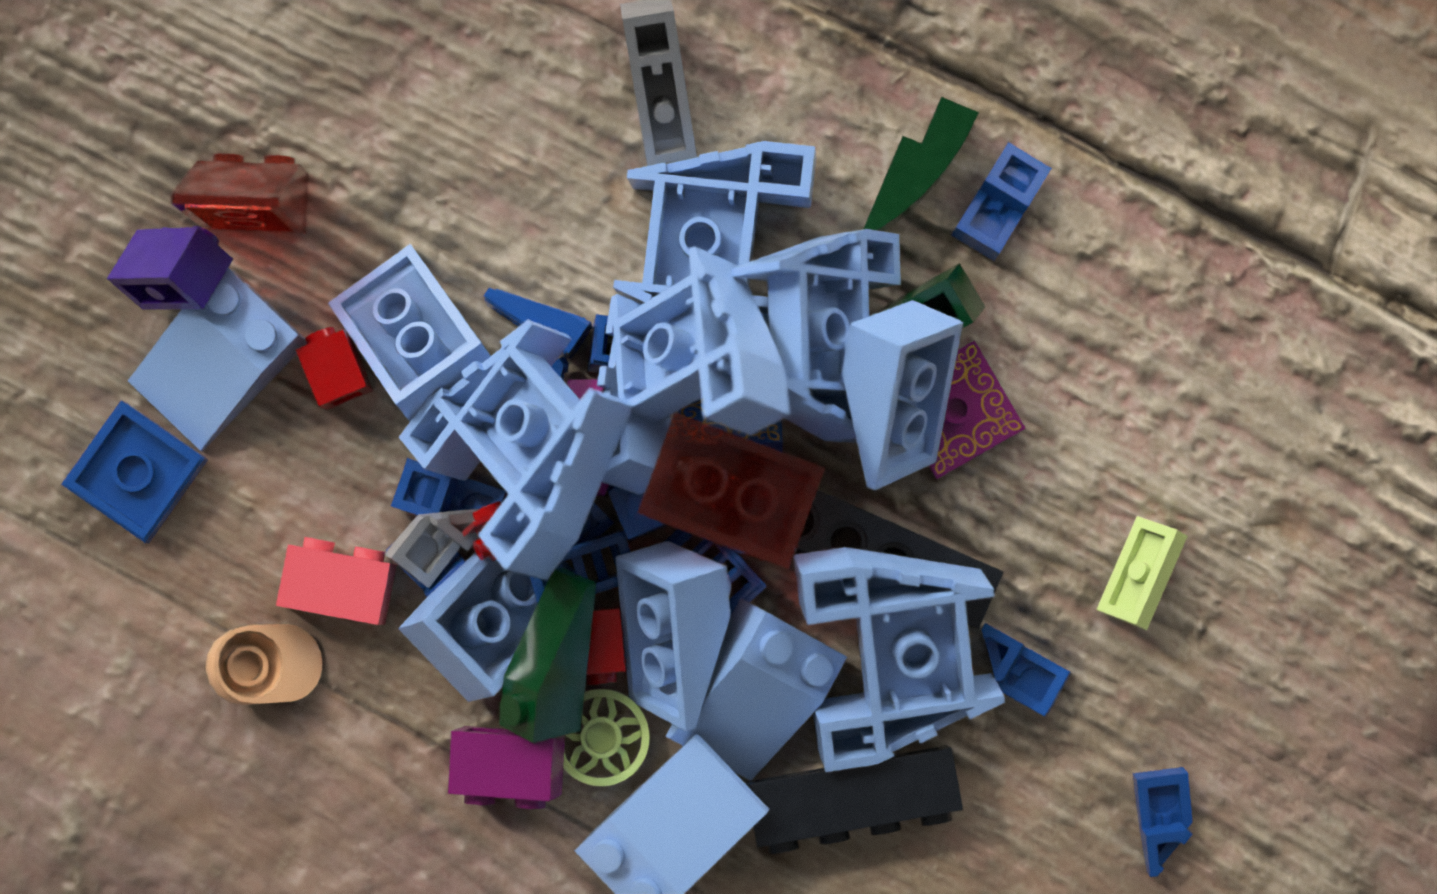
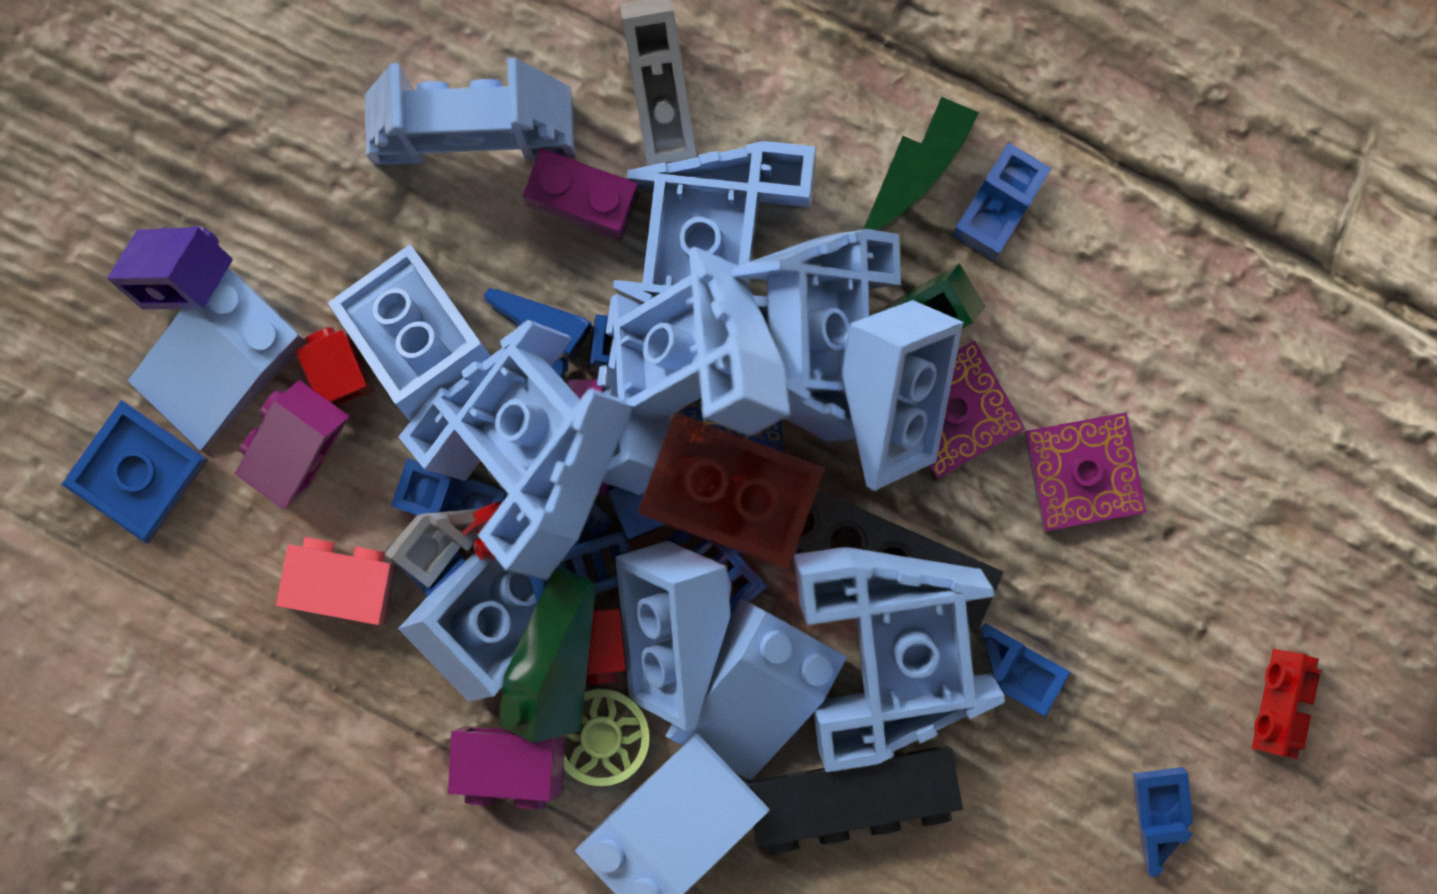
(245, 195): clear red slope -> none
(264, 664): light nougat cap -> none
(290, 443): none -> magenta brick
(524, 115): none -> light blue wedge
(581, 194): none -> magenta brick
(1085, 471): none -> magenta plate
(1142, 572): yellowish green plate -> none
(1288, 680): none -> red hinge

